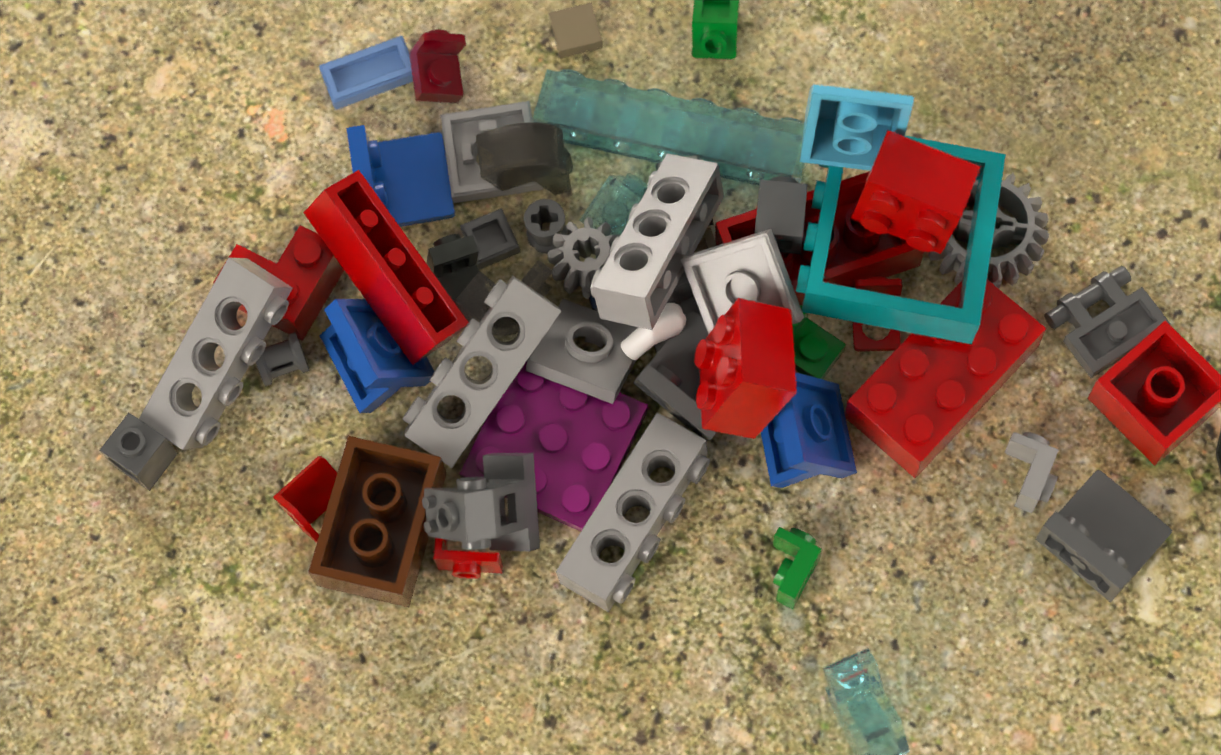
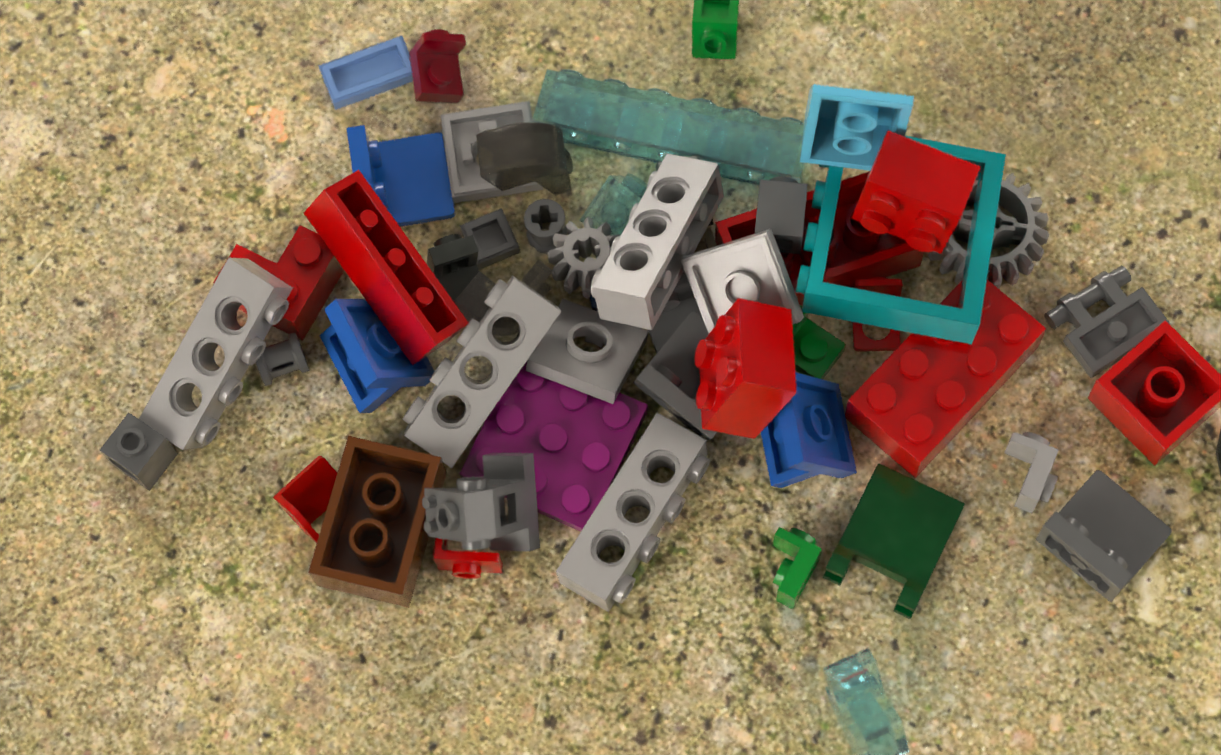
(575, 30): dark tan tile -> none
(668, 325): white arm -> none
(897, 532): none -> dark green flag

